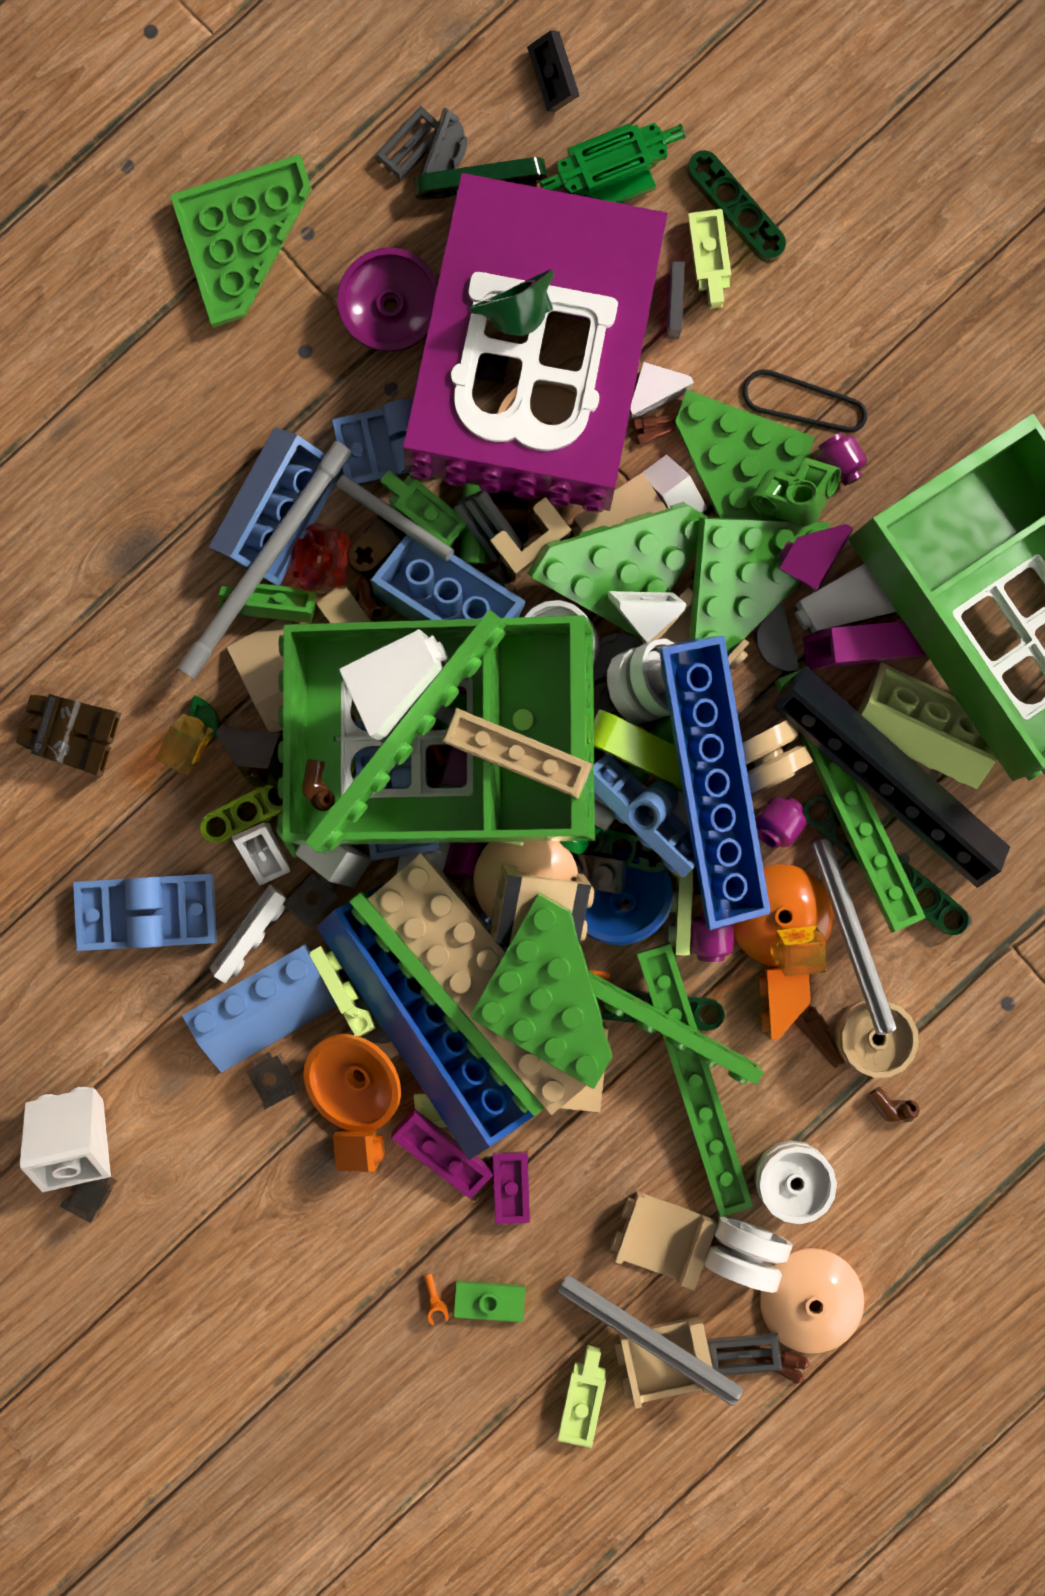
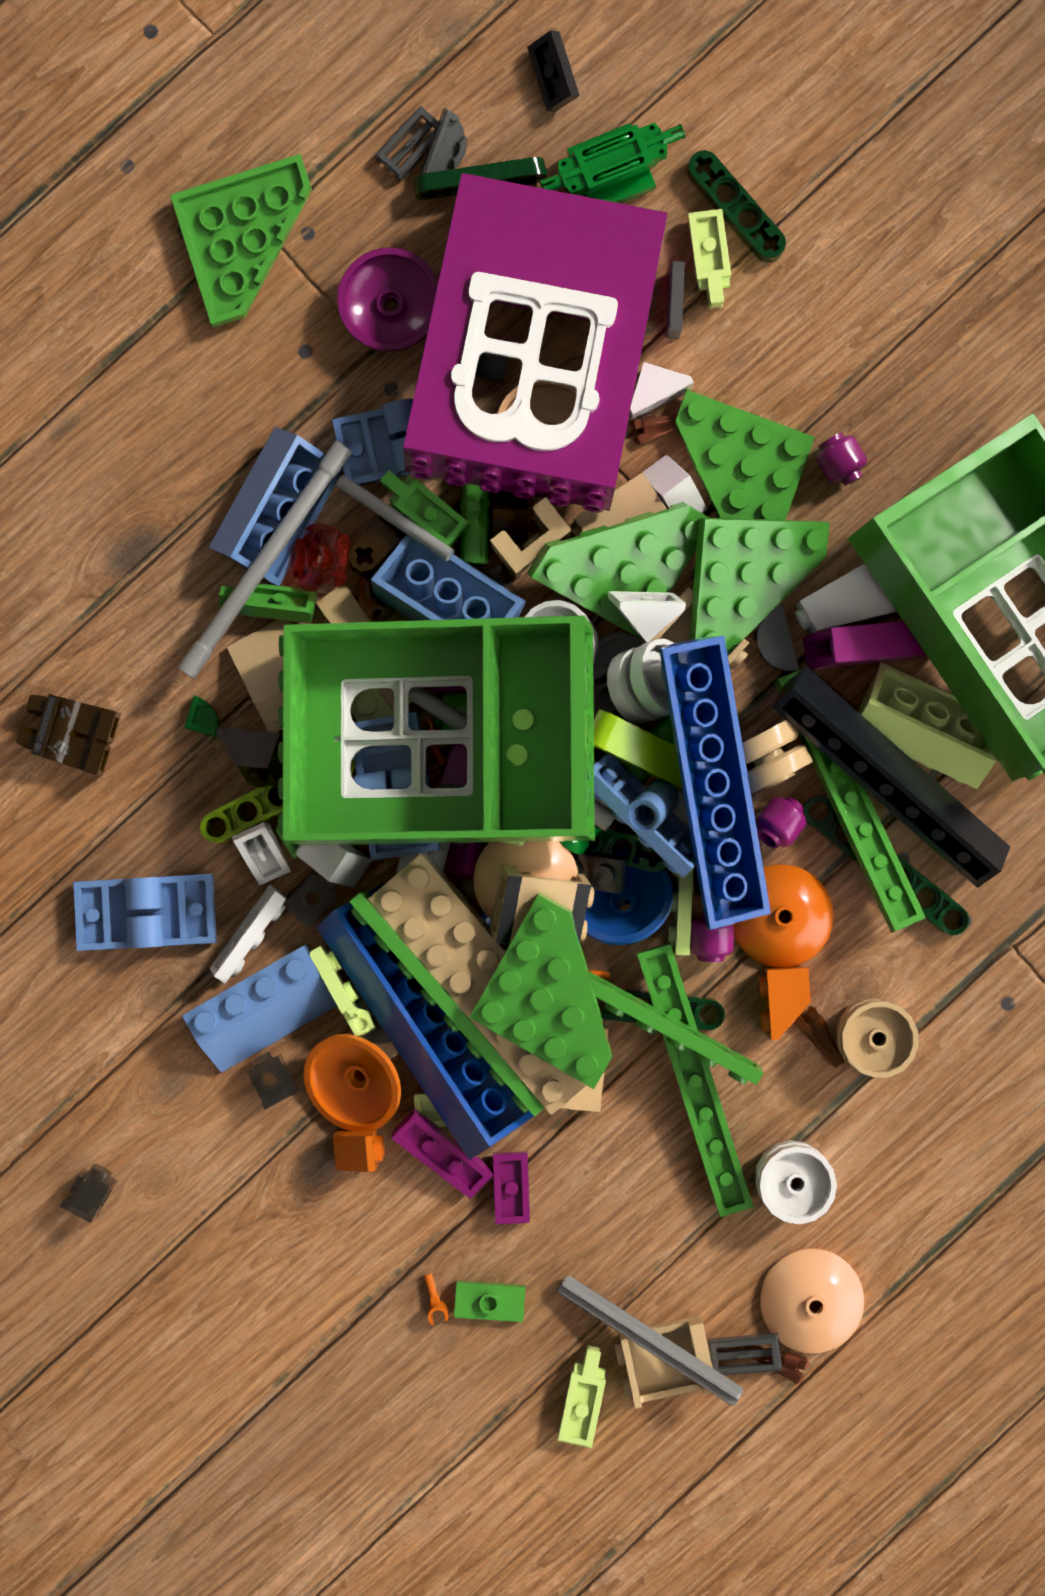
(65, 1139): white slope -> none
(184, 744): clear yellow brick -> none
(314, 788): reddish brown arm -> none
(393, 680): white slope -> none
(398, 744): bright green plate -> none
(482, 526): dark grey tile -> none
(517, 753): tan tile -> none
(520, 307): dark green hat -> none
(664, 1238): tan panel -> none
(748, 1254): white wheel -> none
(798, 497): bright green piece -> none
(799, 418): black piece -> none
(799, 951): clear yellow brick -> none
(814, 555): magenta slope -> none
(853, 937): light grey axle -> none
(893, 1110): reddish brown arm -> none

